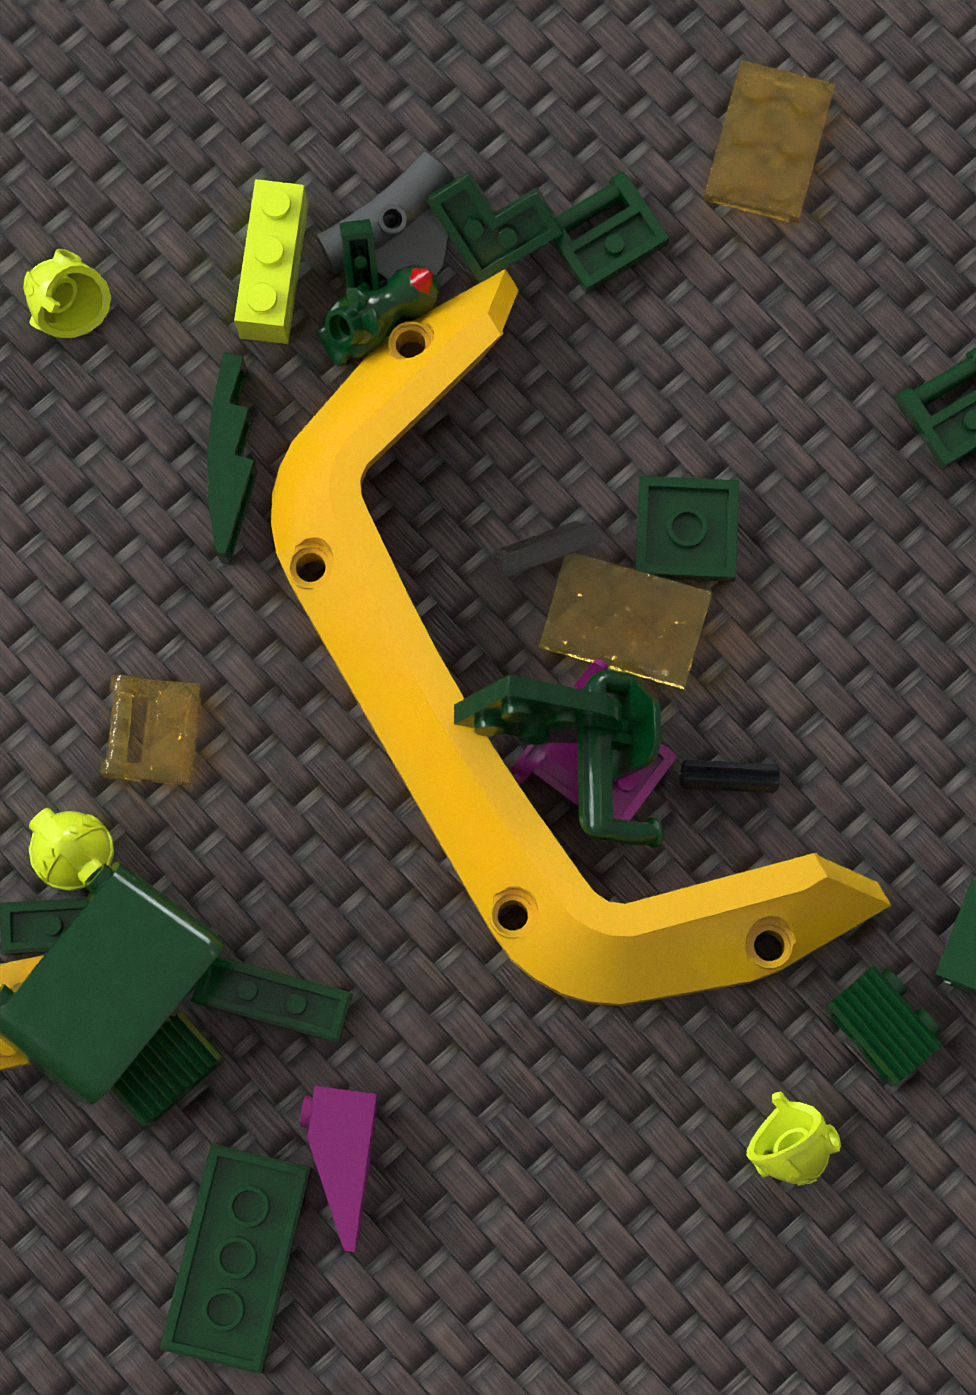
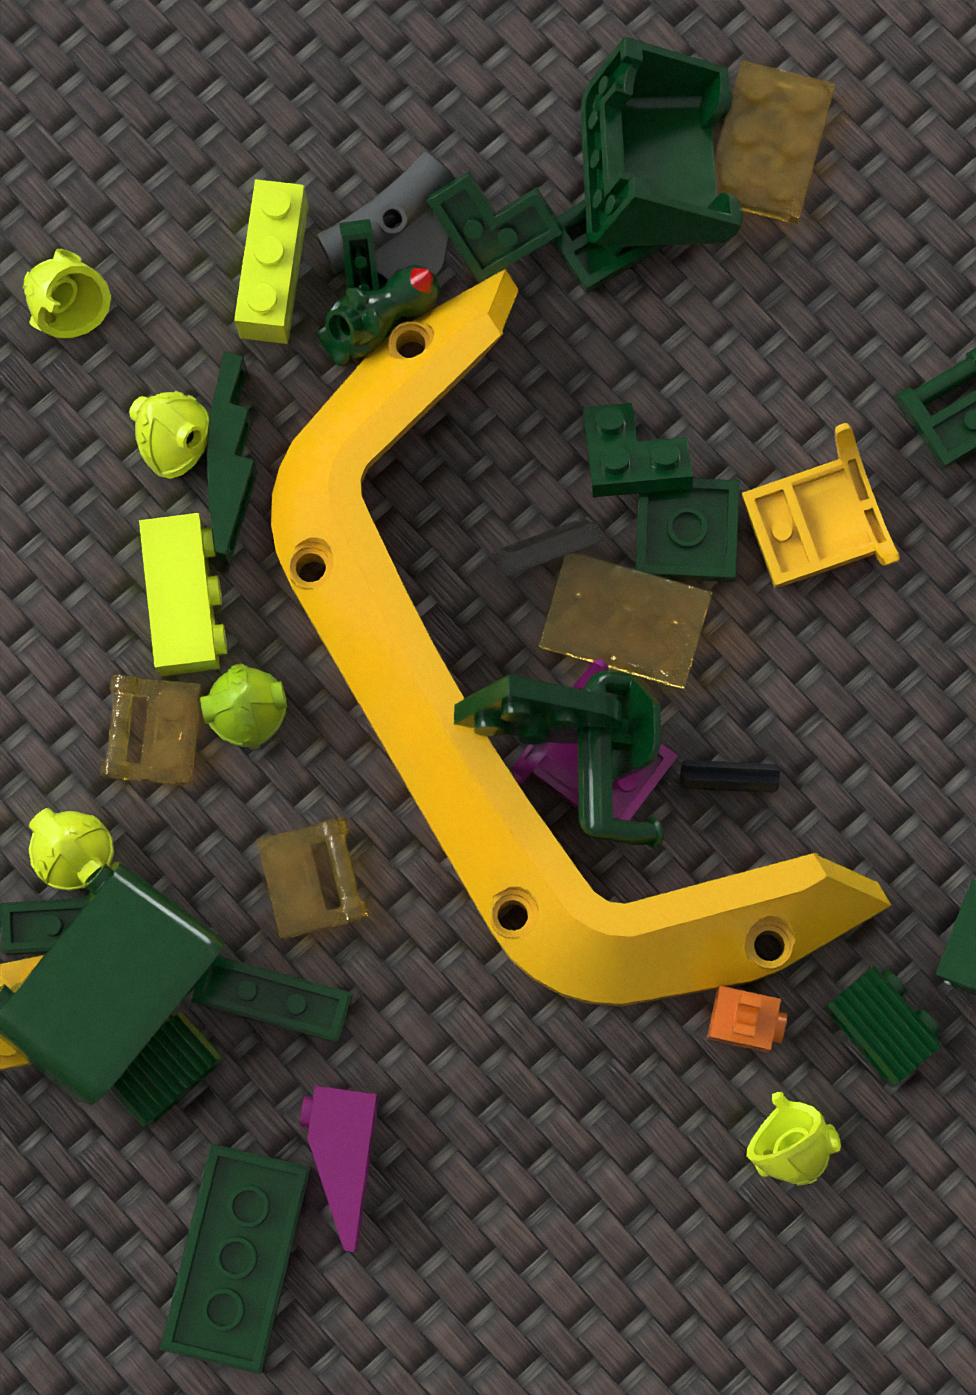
(163, 429): none -> neon yellow helmet
(182, 594): none -> neon yellow brick
(245, 706): none -> lime helmet
(296, 883): none -> clear yellow plate
(631, 466): none -> dark green plate
(653, 151): none -> dark green windscreen
(746, 1020): none -> orange brick
(819, 518): none -> yellow piece

